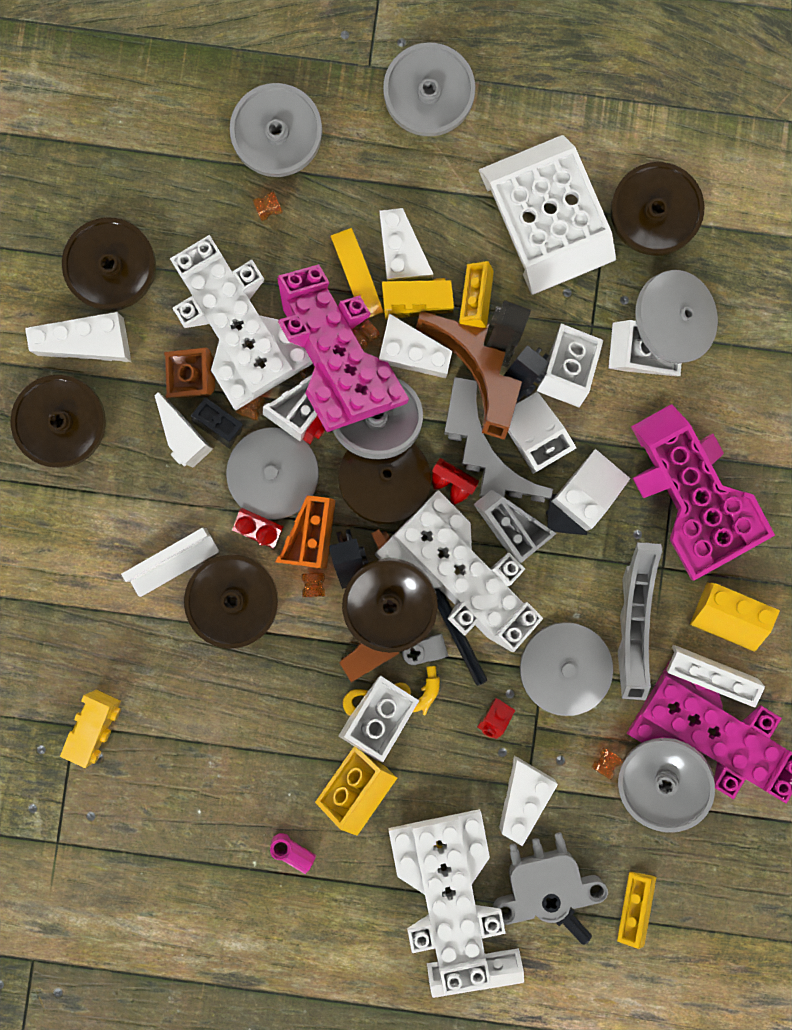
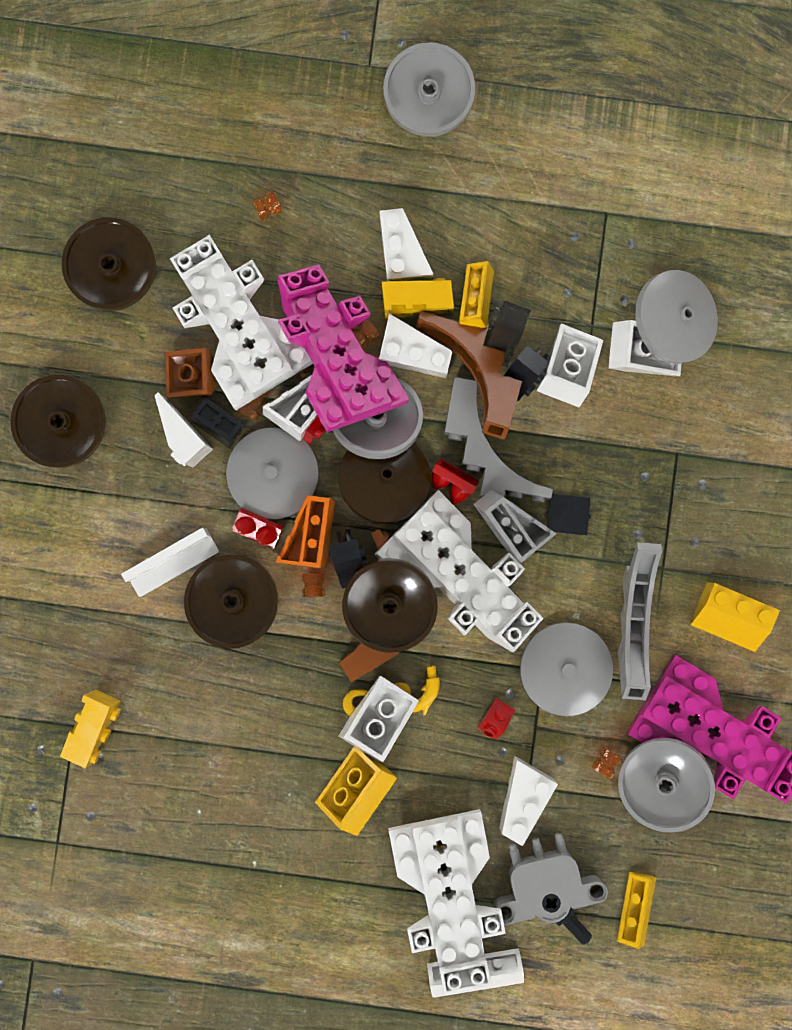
(82, 338): white wedge -> none
(270, 111): light grey dish -> none
(293, 855): dark pink piece -> none
(356, 270): yellow slope -> none
(429, 650): light grey piece -> none
(460, 641): black axle -> none
(538, 433): white slope -> none
(558, 243): white slope -> none
(591, 490): white slope -> none
(670, 193): dark brown dish -> none
(685, 468): dark pink piece -> none
(715, 676): white panel -> none

